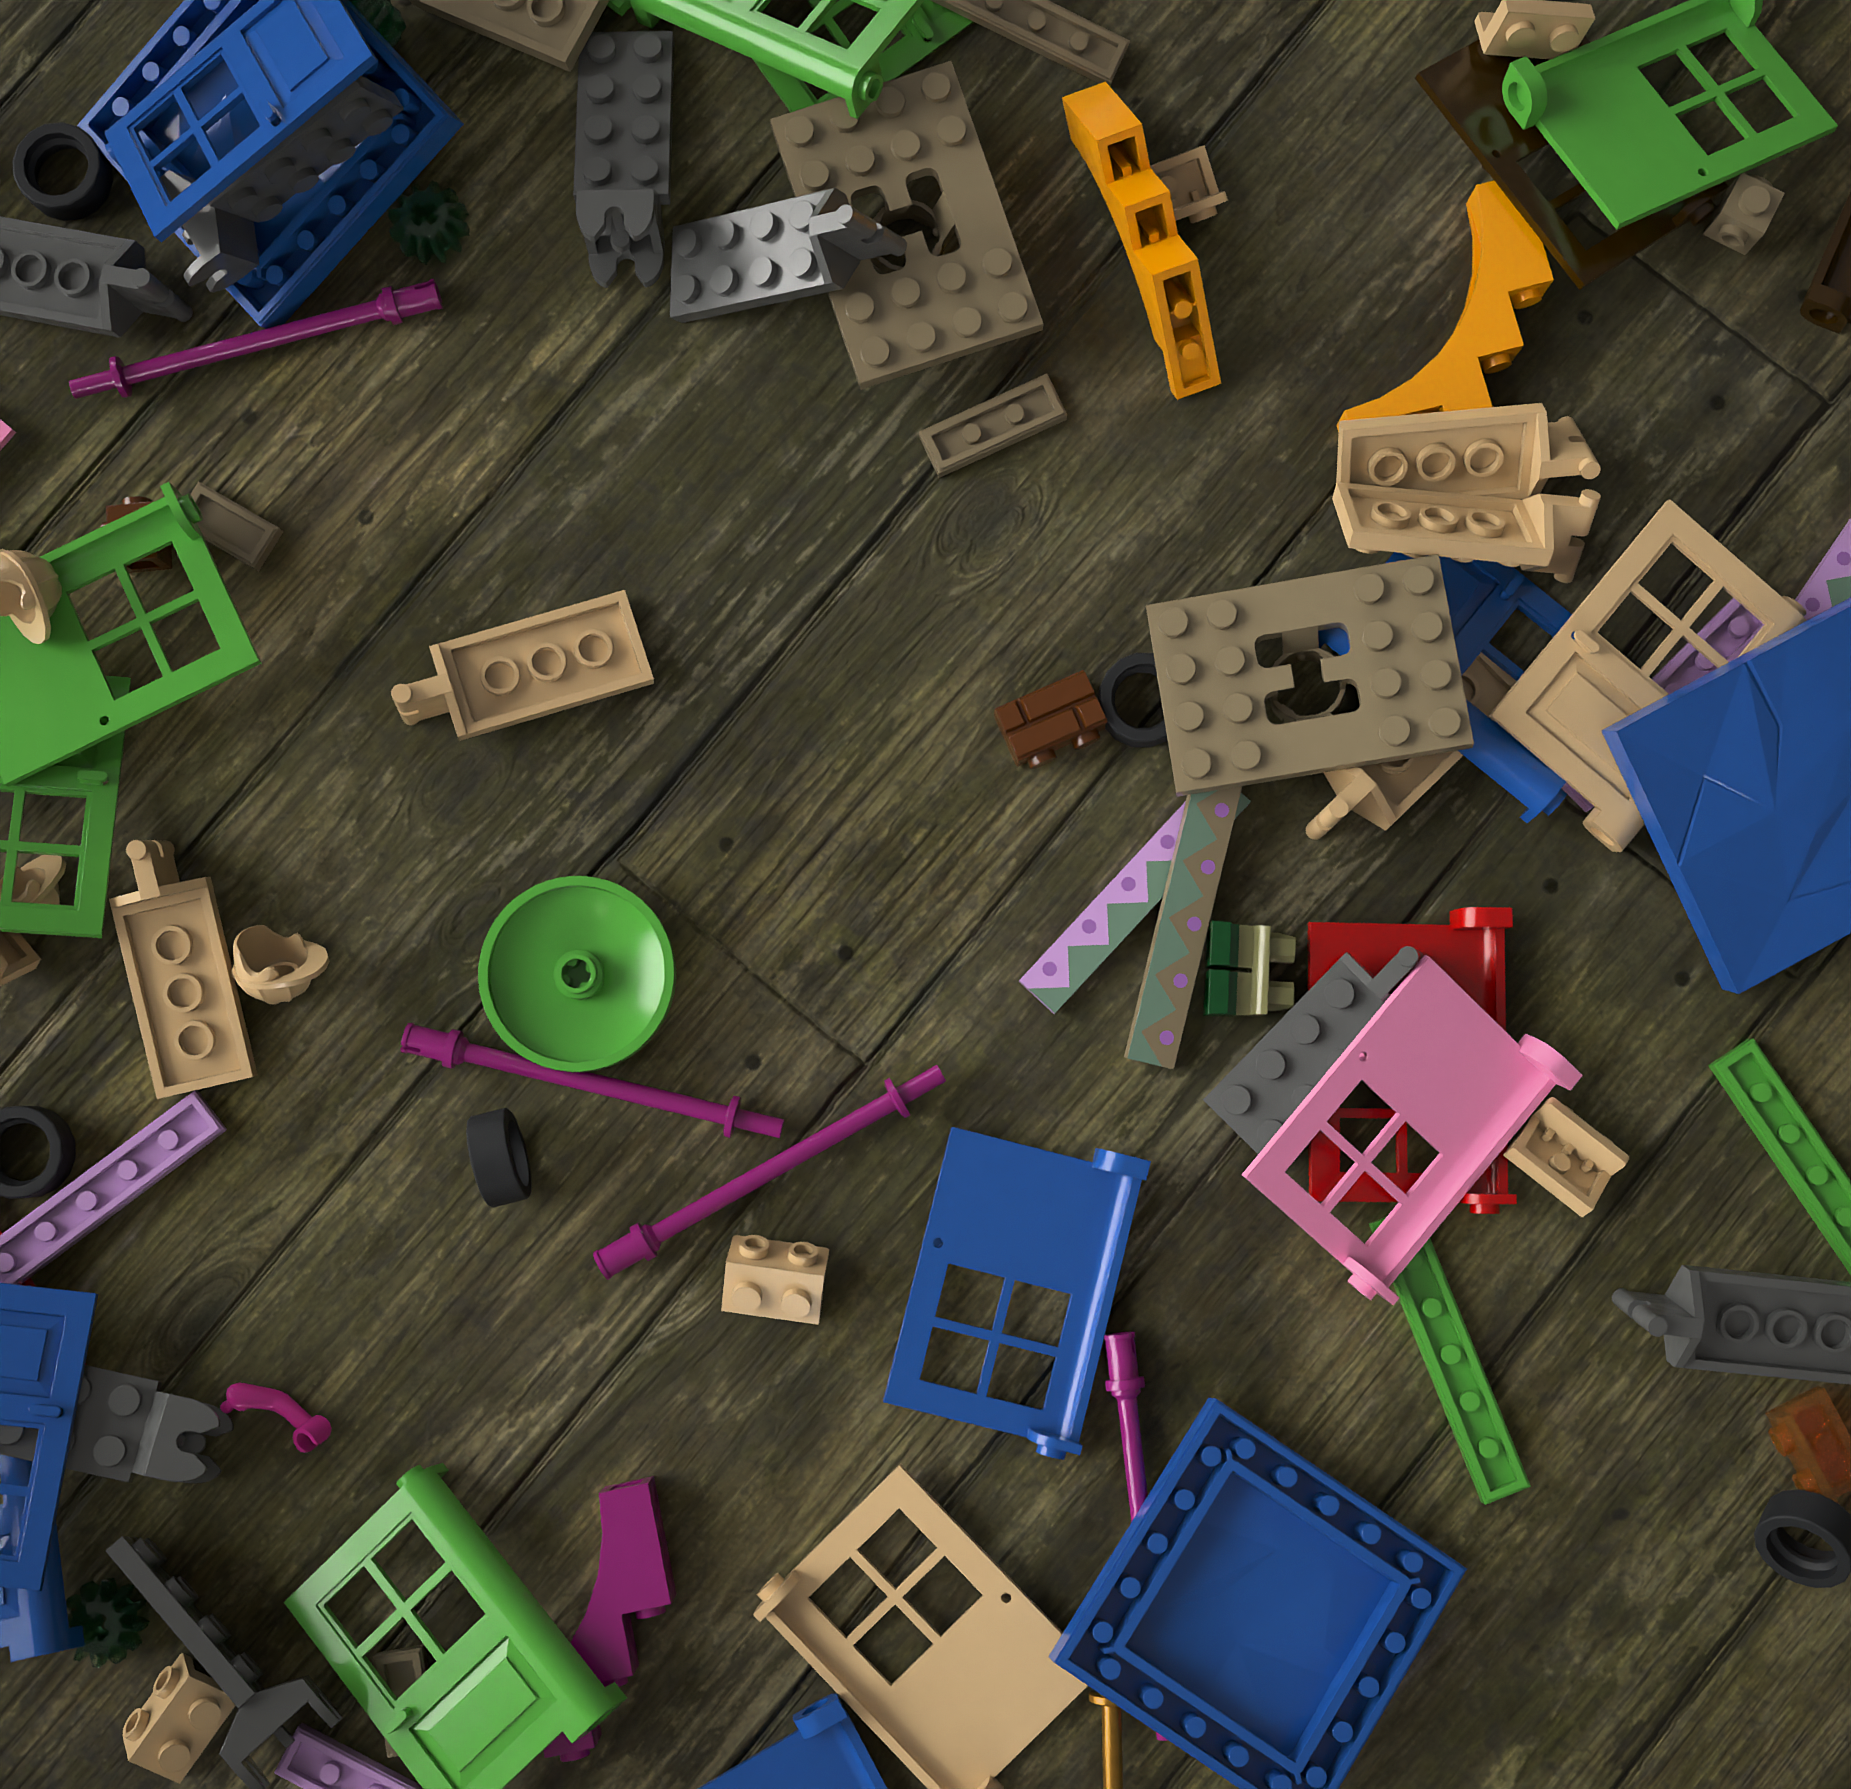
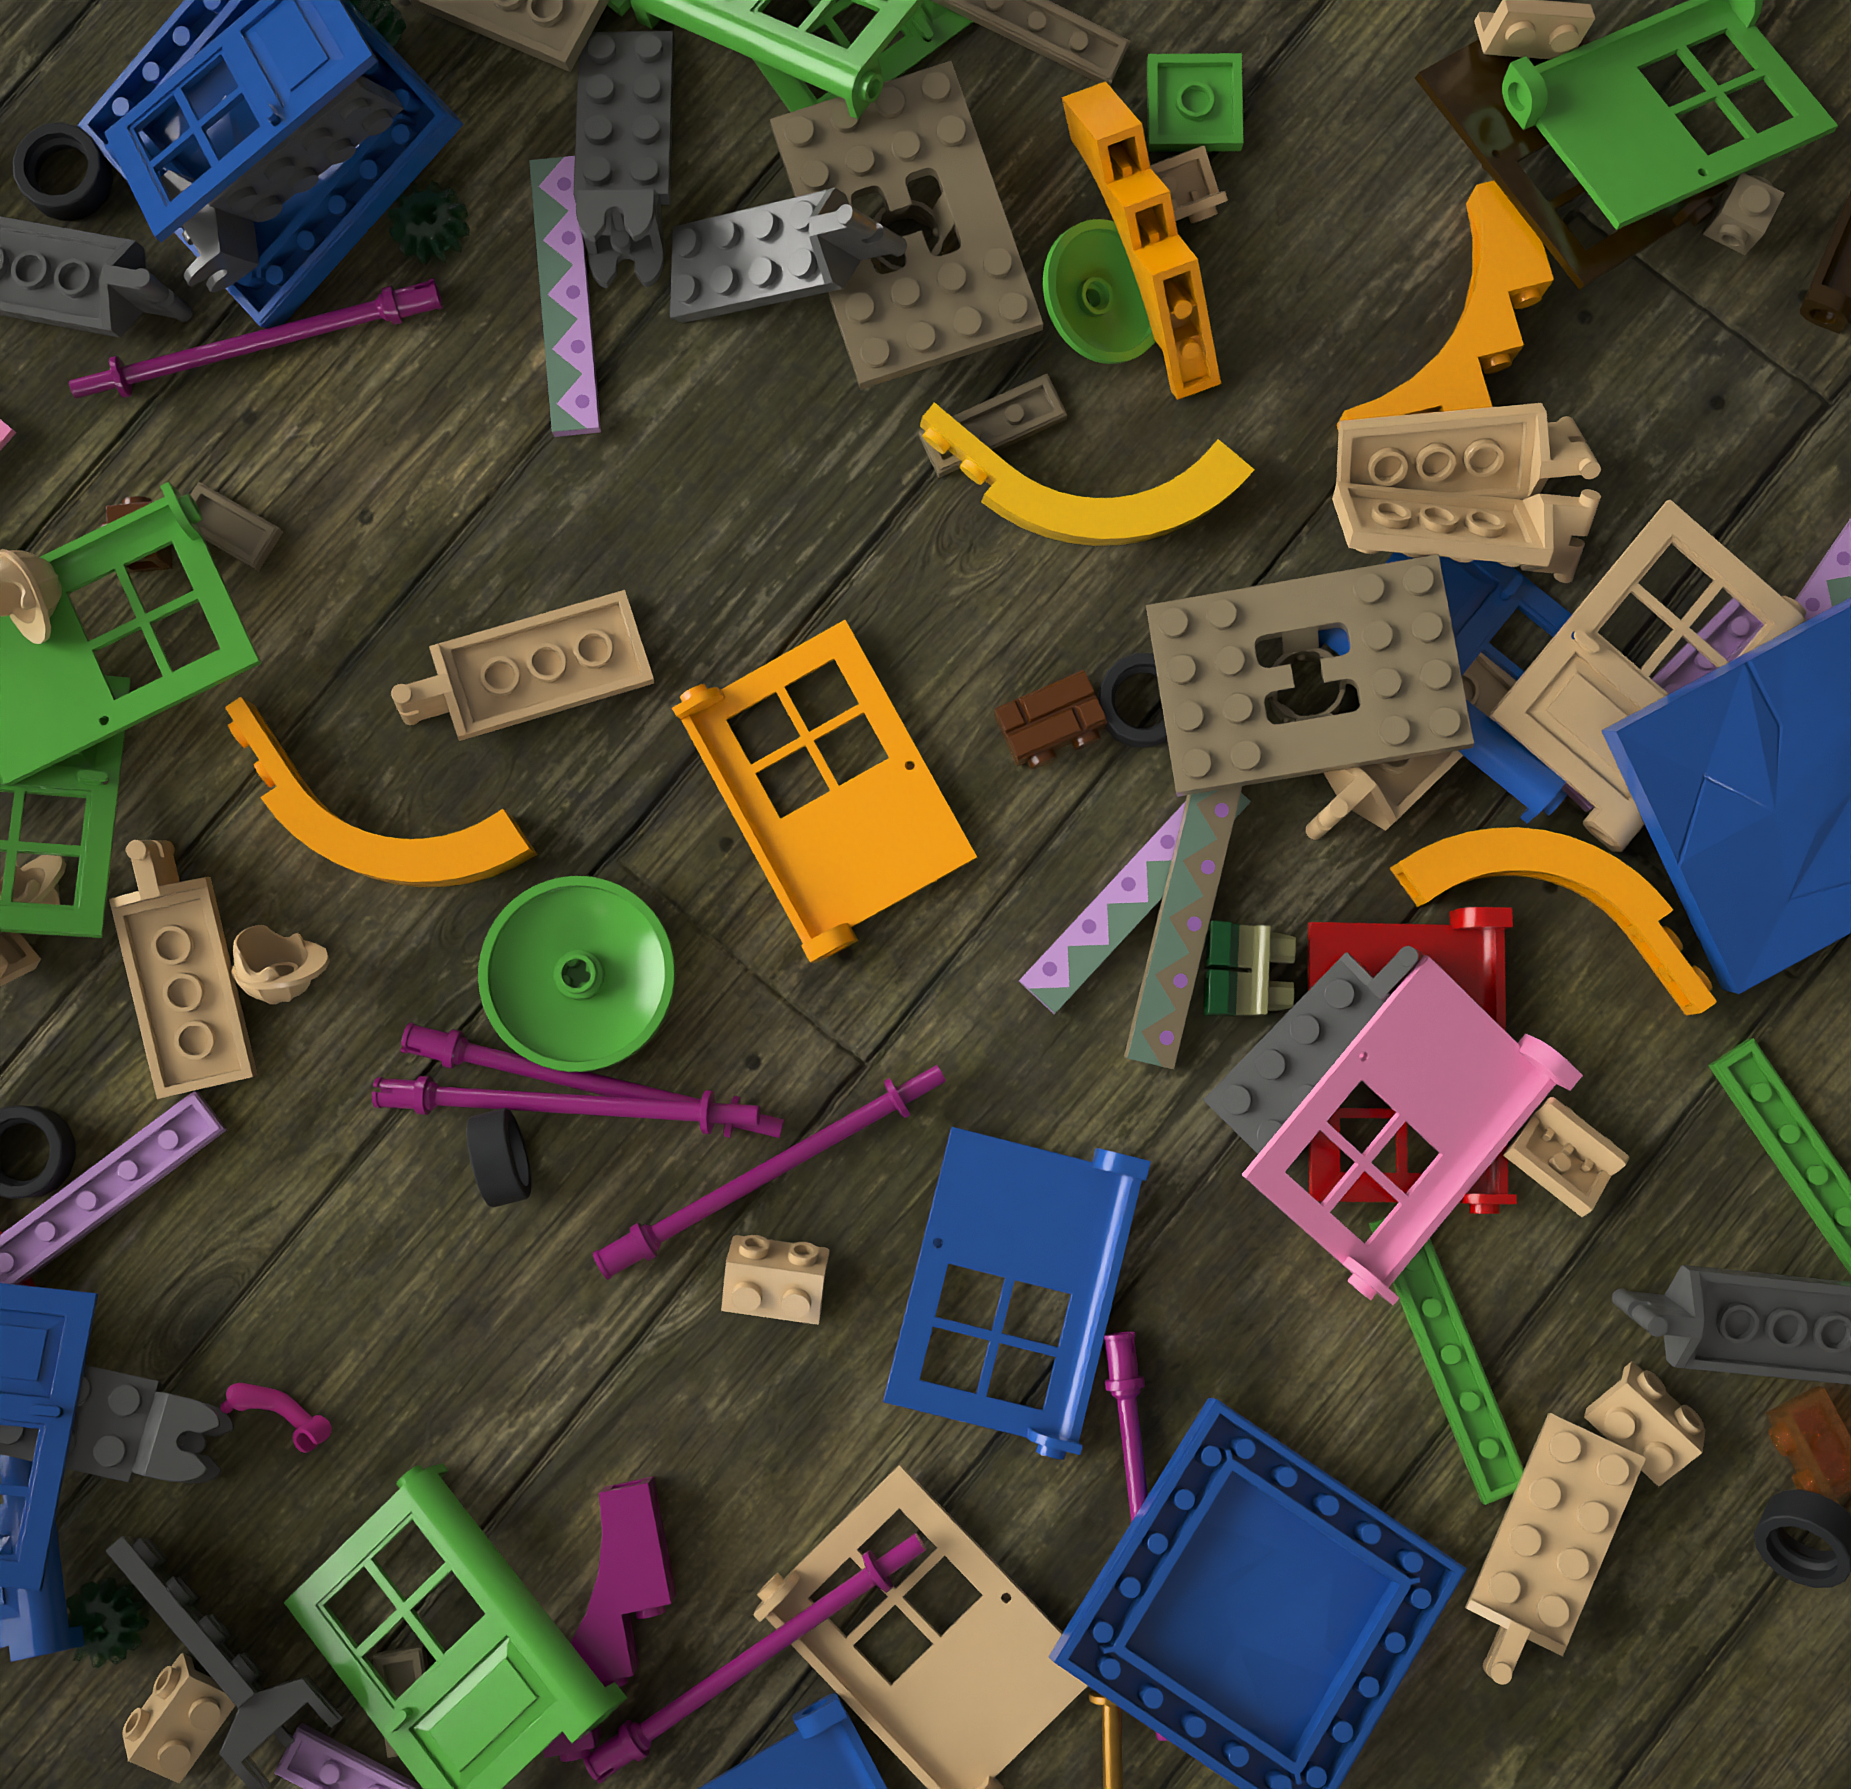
(425, 1095): none -> magenta bar
(429, 862): none -> light orange arch
(564, 299): none -> tile
(635, 1738): none -> magenta bar
(860, 840): none -> light orange door
(1085, 518): none -> yellow arch
(1095, 264): none -> bright green dish
(1194, 102): none -> bright green plate
(1552, 1541): none -> tan hinge
(1573, 865): none -> light orange arch
(1649, 1423): none -> tan bracket

